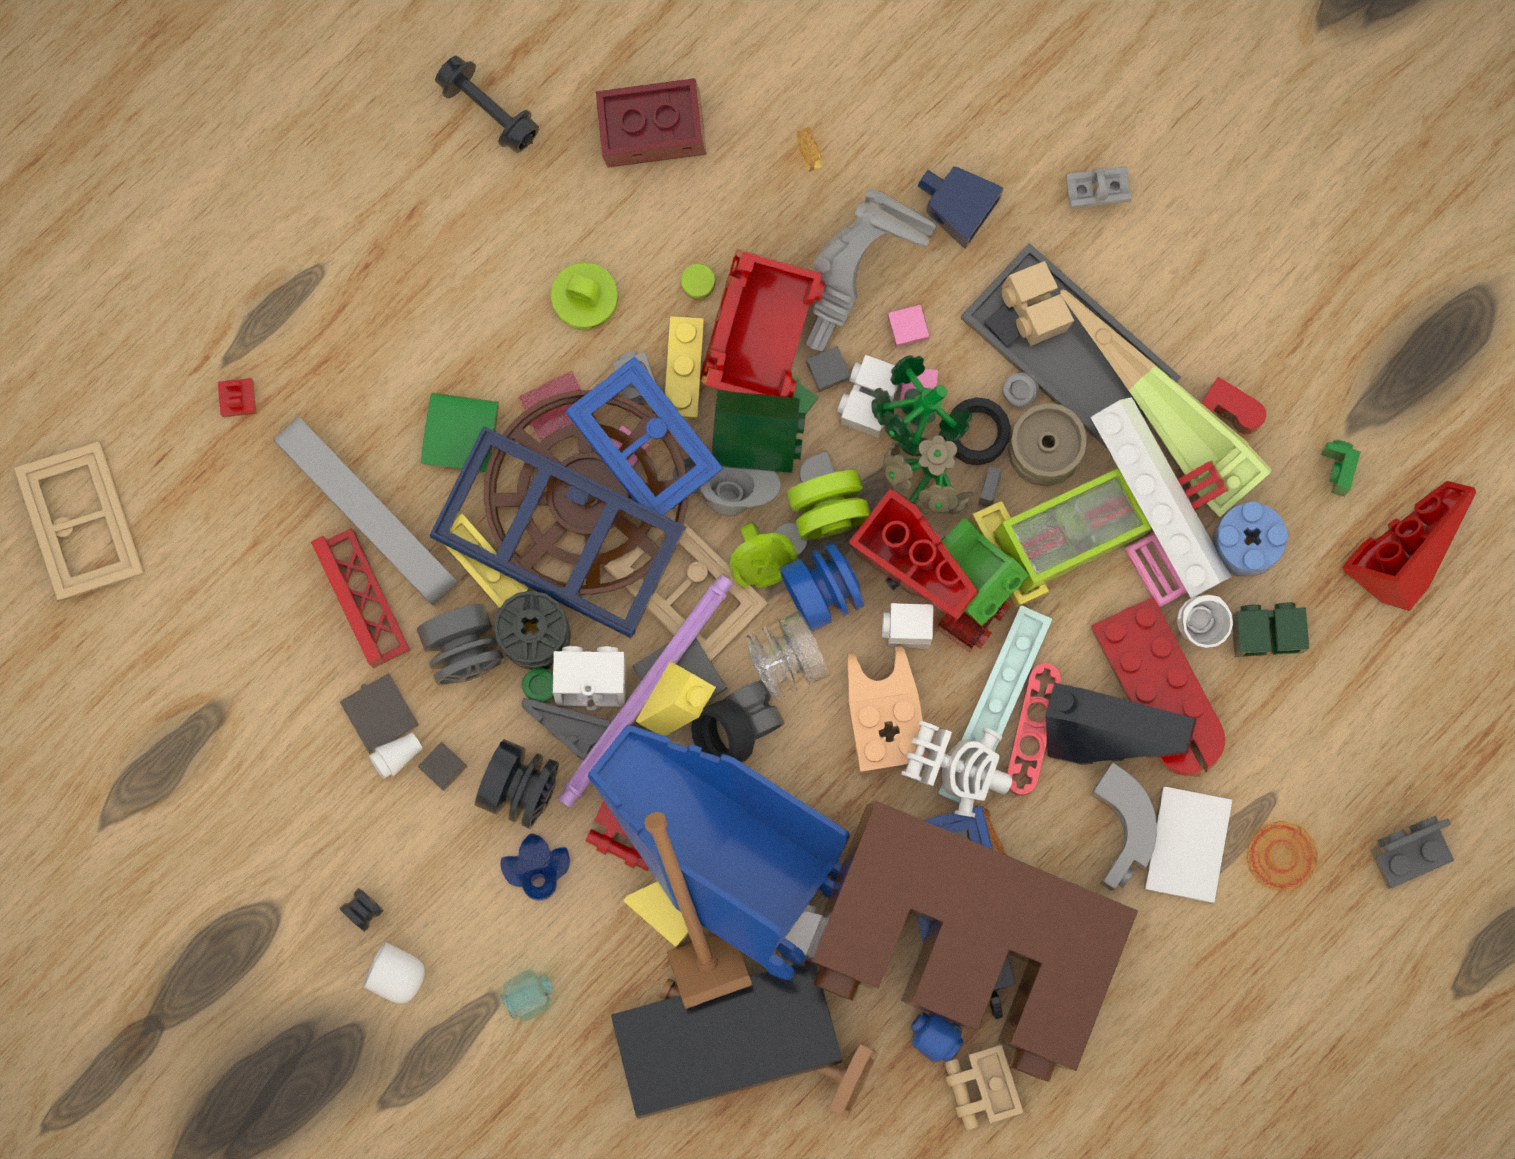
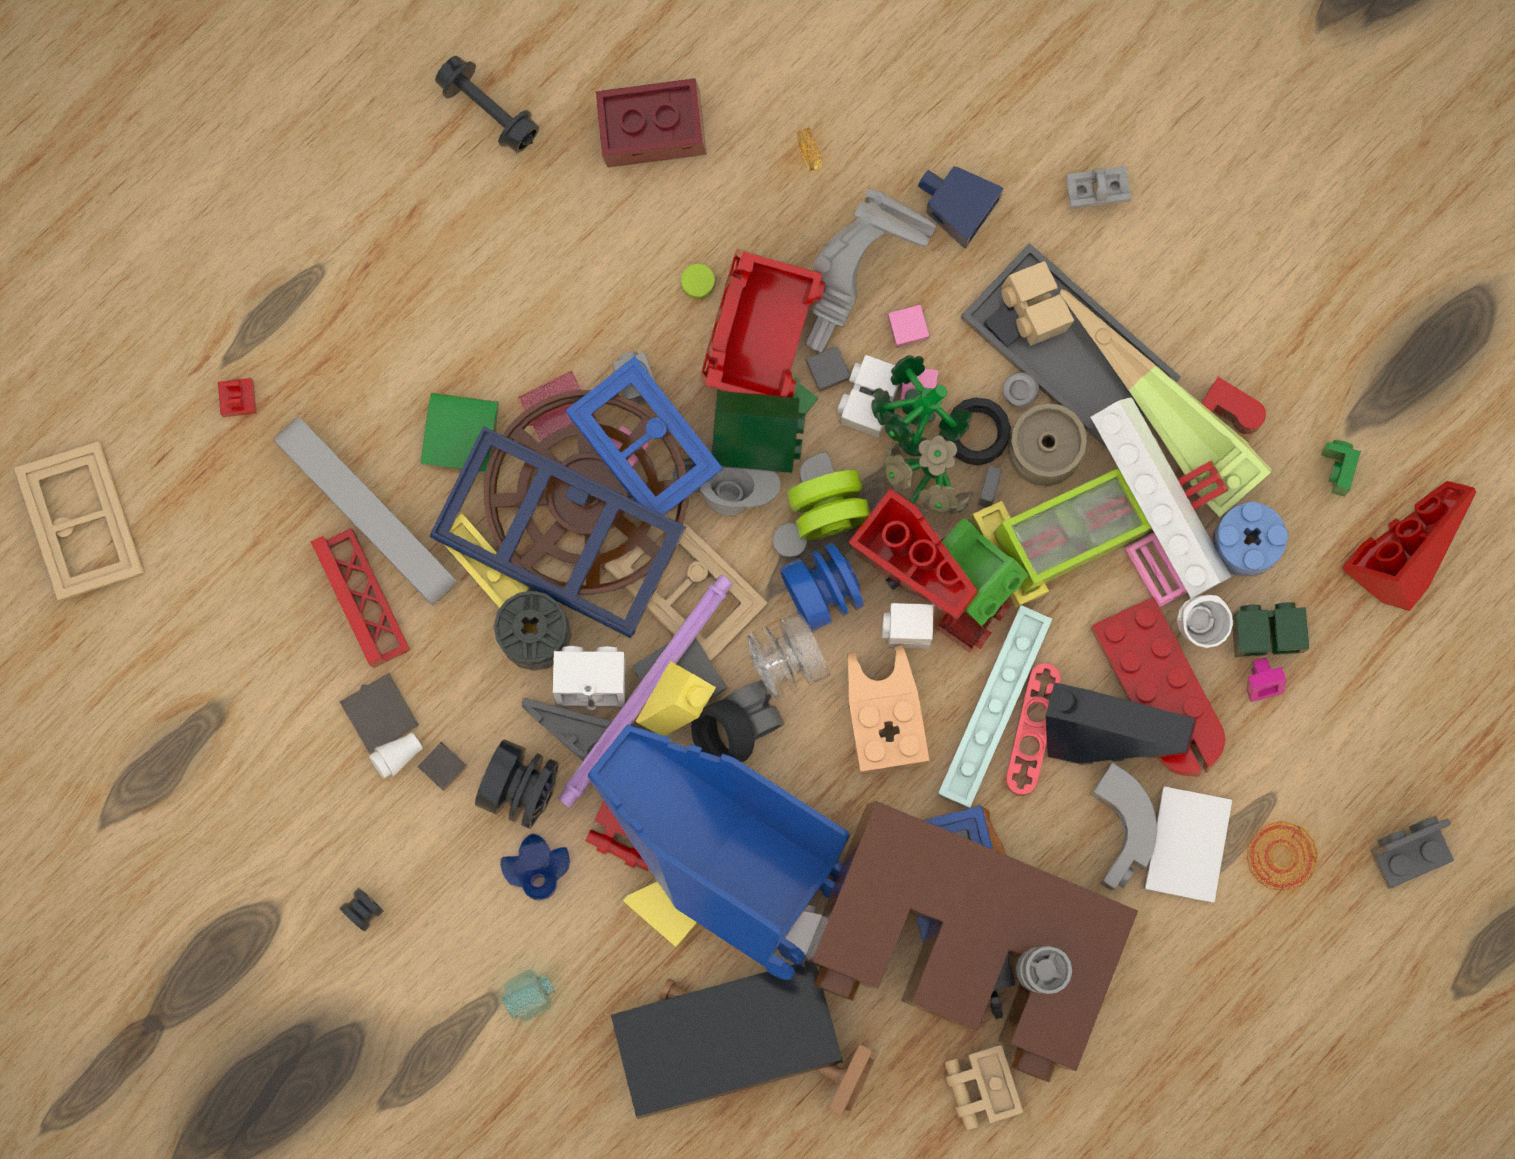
(395, 974): white helmet -> none
(458, 638): dark grey wheel -> none
(538, 685): green tile -> none
(584, 296): lime tile -> none
(684, 365): light yellow plate -> none
(708, 964): medium nougat tile -> none
(760, 557): lime tile -> none
(936, 1037): blue head -> none
(974, 771): white piece -> none
(1044, 969): none -> light grey wheel
(1265, 681): none -> dark pink tile

